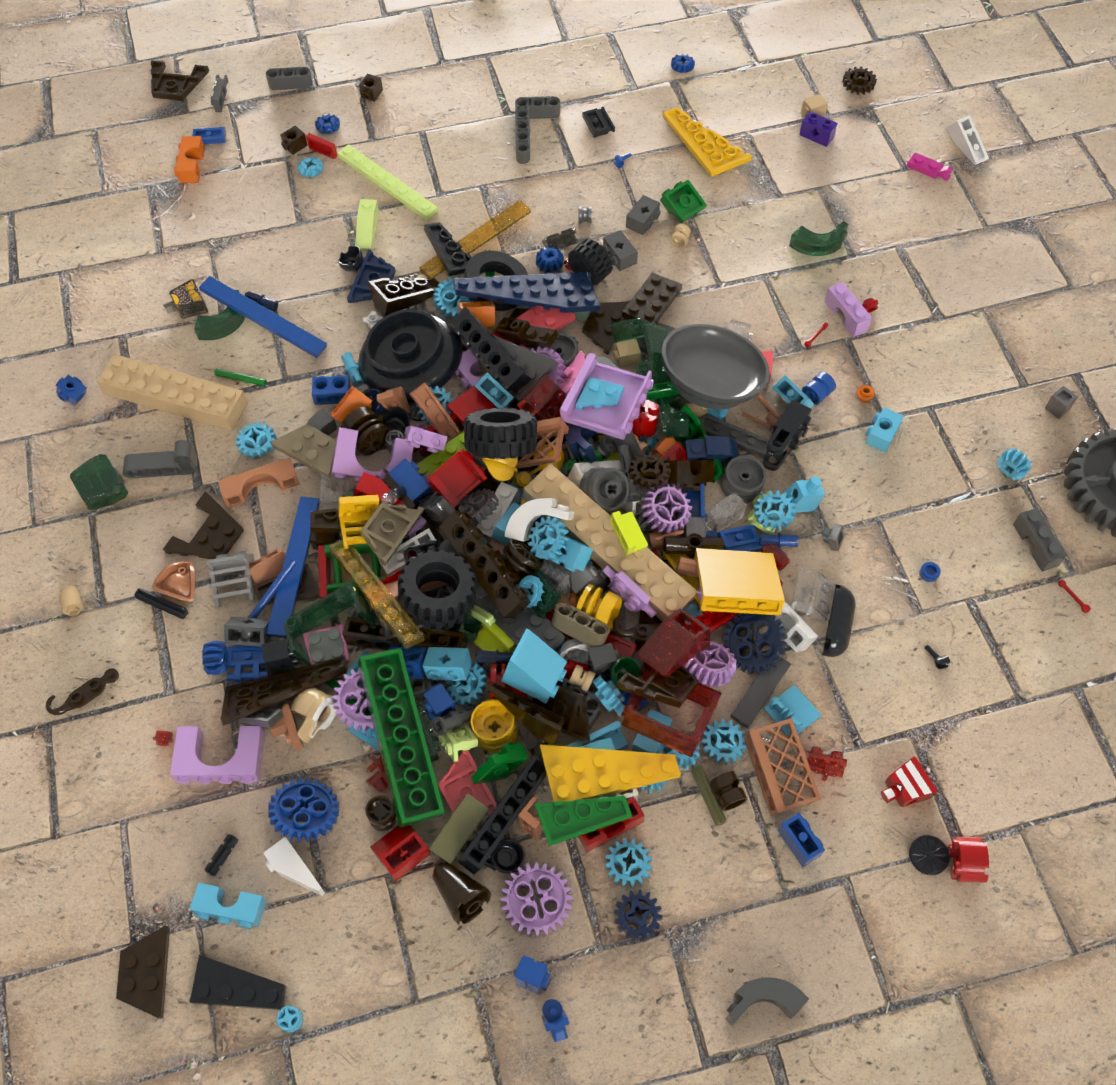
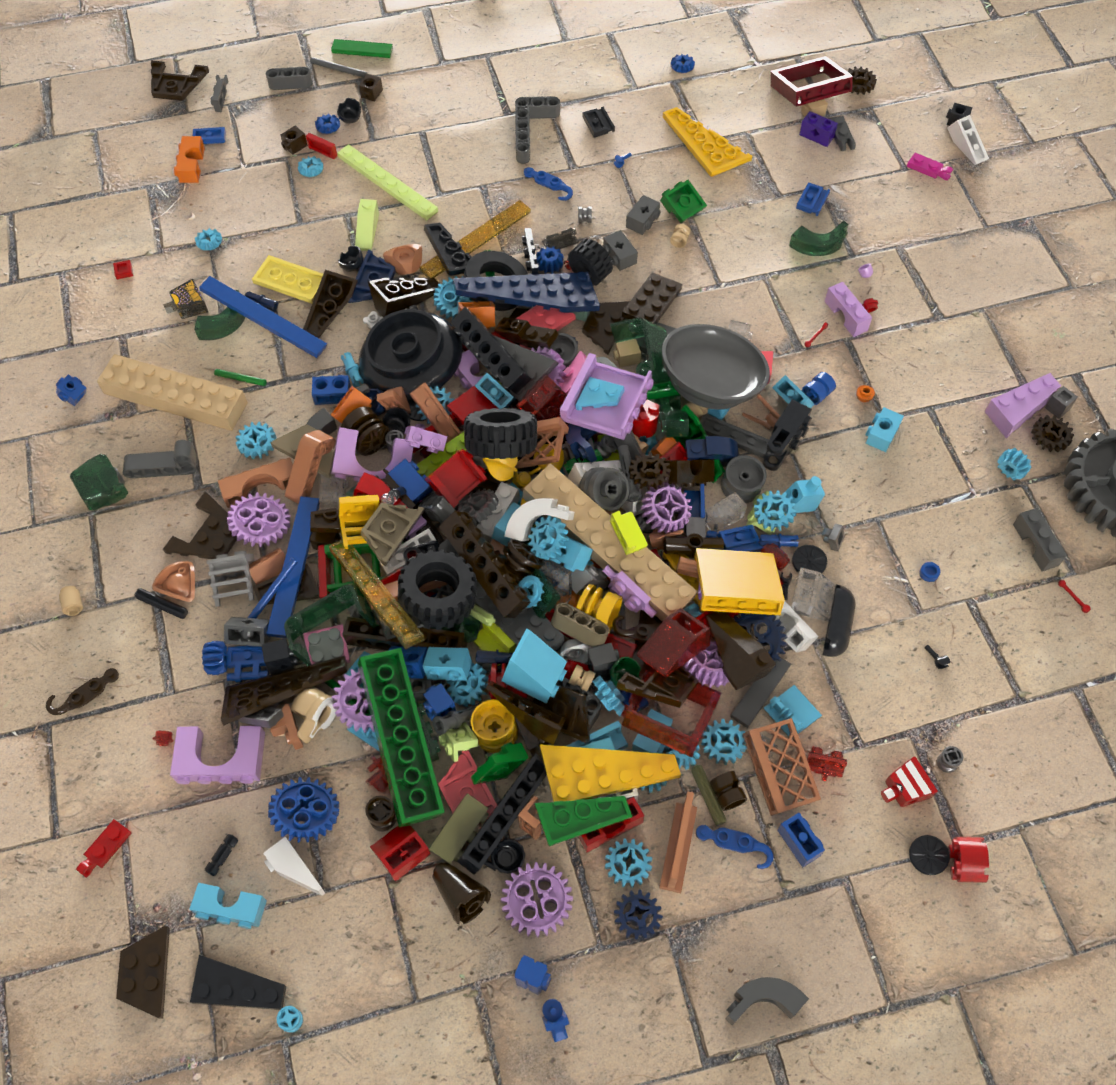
(104, 847): none -> red plate
(123, 269): none -> red tile
(204, 244): none -> medium azure gear
(258, 514): none -> lavender gear
(288, 279): none -> light yellow plate
(306, 464): none -> nougat beam
(329, 300): none -> dark brown wedge
(349, 70): none -> dark grey bar
(349, 111): none -> black hair
(362, 48): none -> green tile
(404, 258): none -> nougat hat
(529, 252): none -> wing
(549, 181): none -> blue piece
(679, 845): none -> nougat fence
(735, 841): none -> blue piece
(741, 654): none -> dark brown wedge
(786, 582): none -> black hand
(810, 558): none -> black wheel
(812, 199): none -> blue plate
(840, 81): none -> dark red window
(843, 134): none -> dark grey hinge
(866, 270): none -> lavender hinge
(945, 761): none -> flat silver wheel
(957, 112): none -> black brick
(1020, 404): none -> lavender wedge
(1052, 433): none -> dark brown gear

